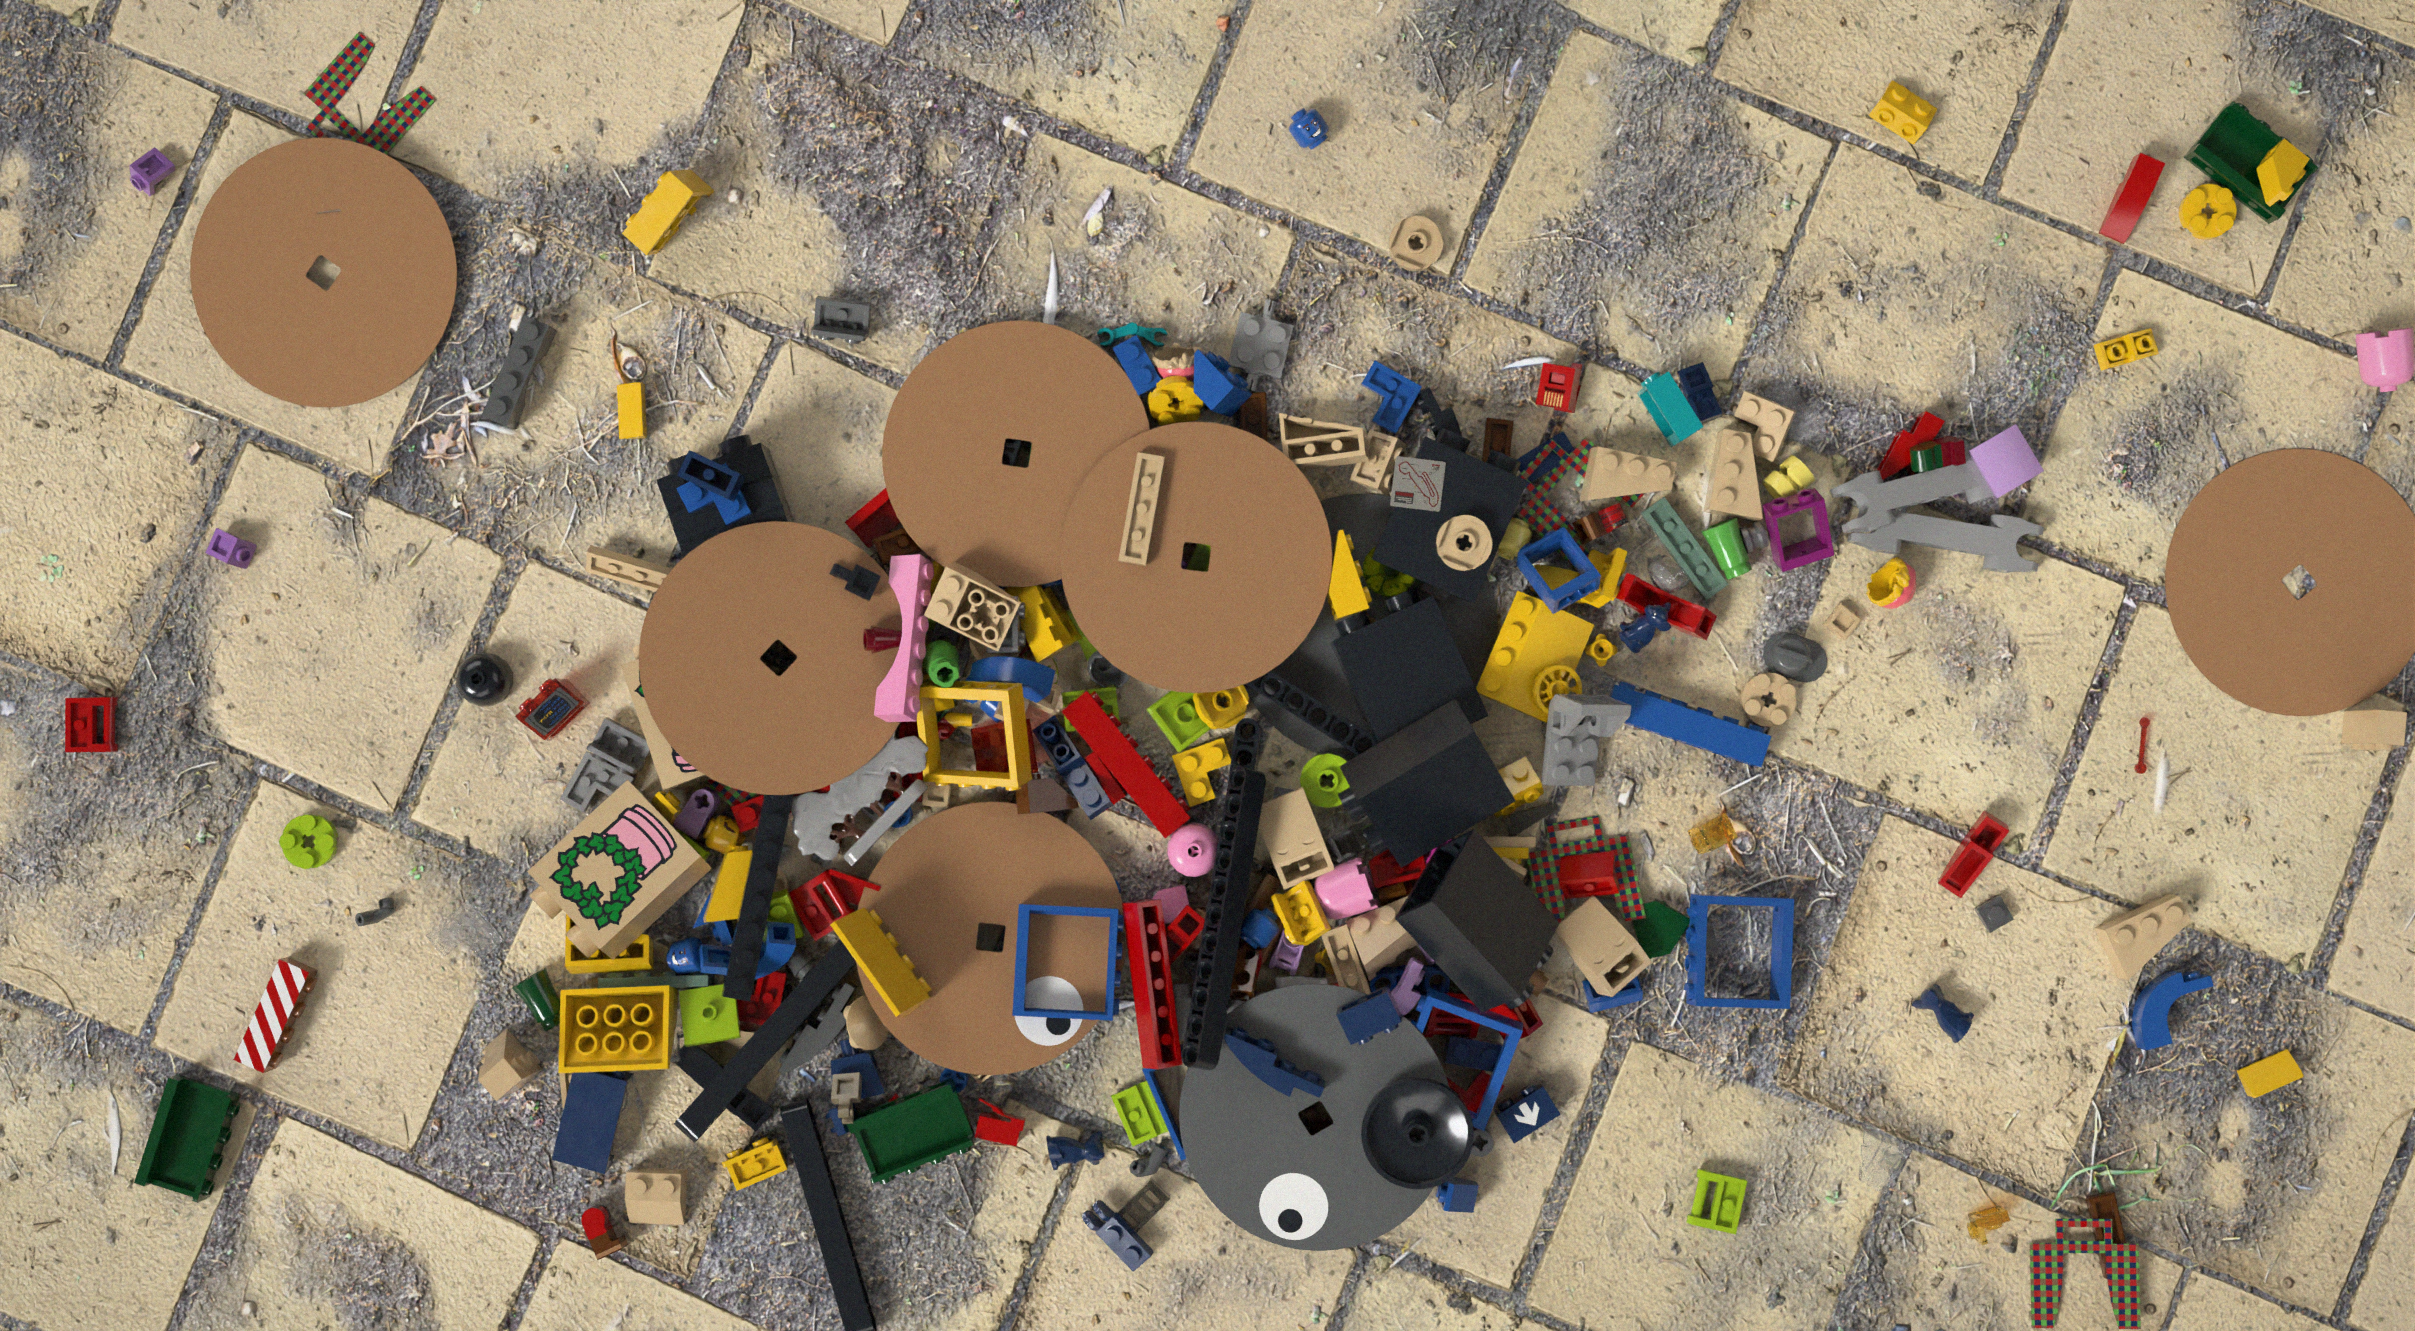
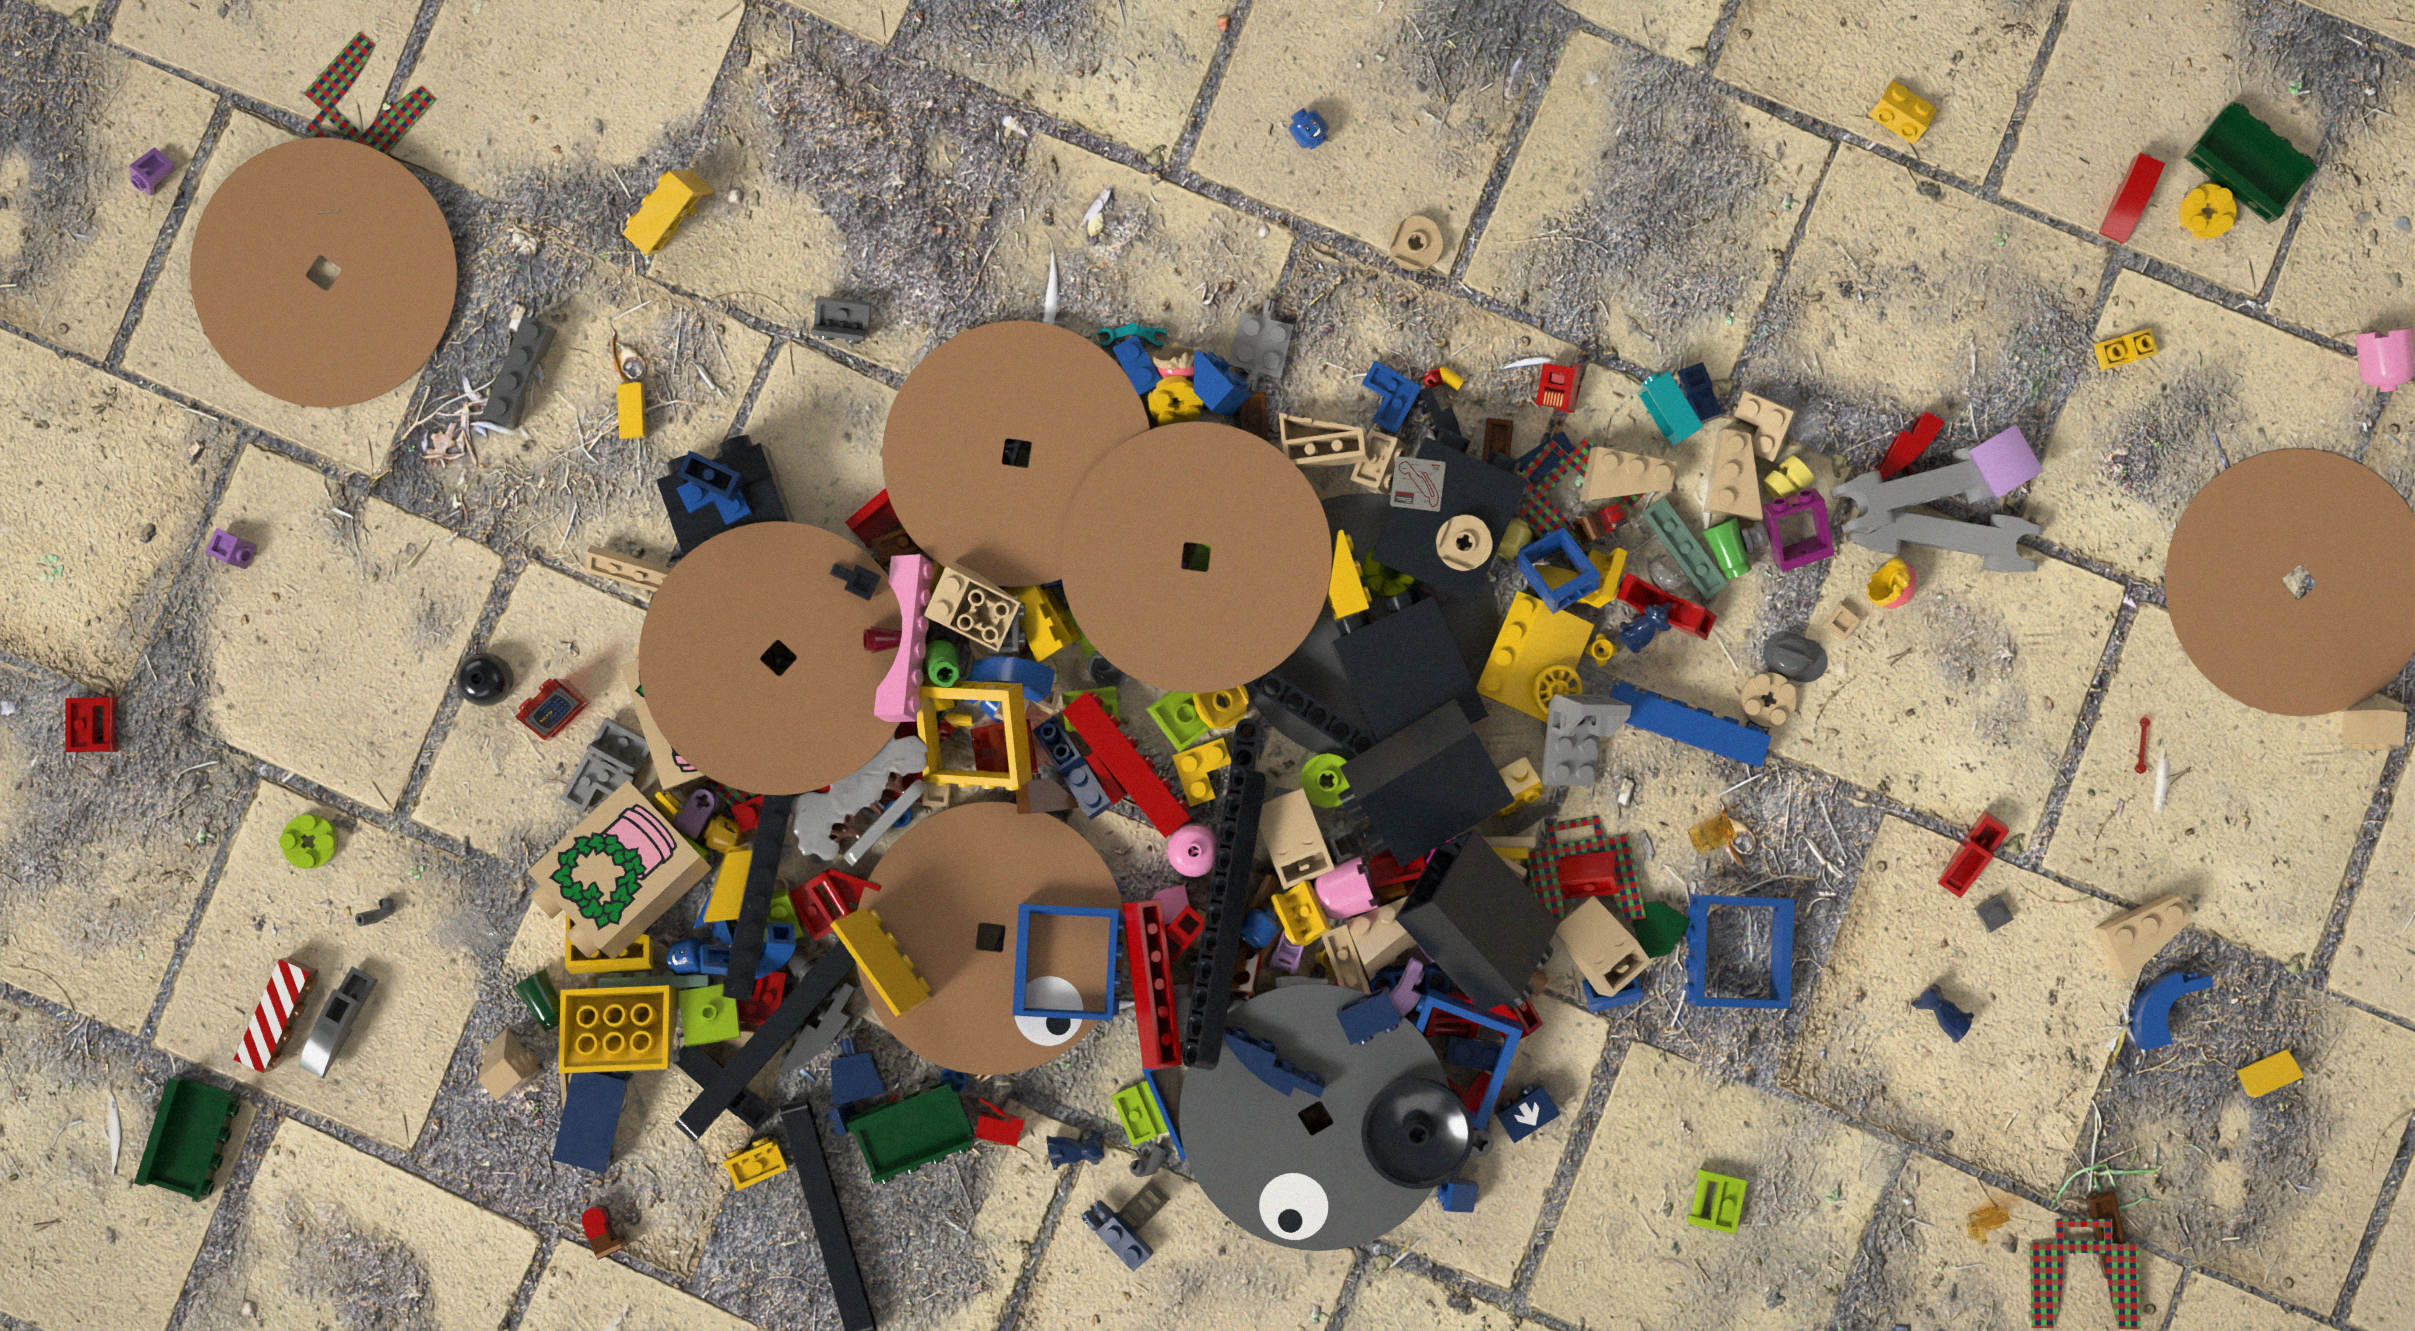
(335, 1022): none -> dark grey slope
(656, 1195): tan slope -> none
(845, 1092): dark tan plate -> none
(864, 1025): tan dish -> none
(1141, 509): tan plate -> none
(1441, 376): none -> arm
(1937, 454): leg -> none
(2279, 171): yellow slope -> none

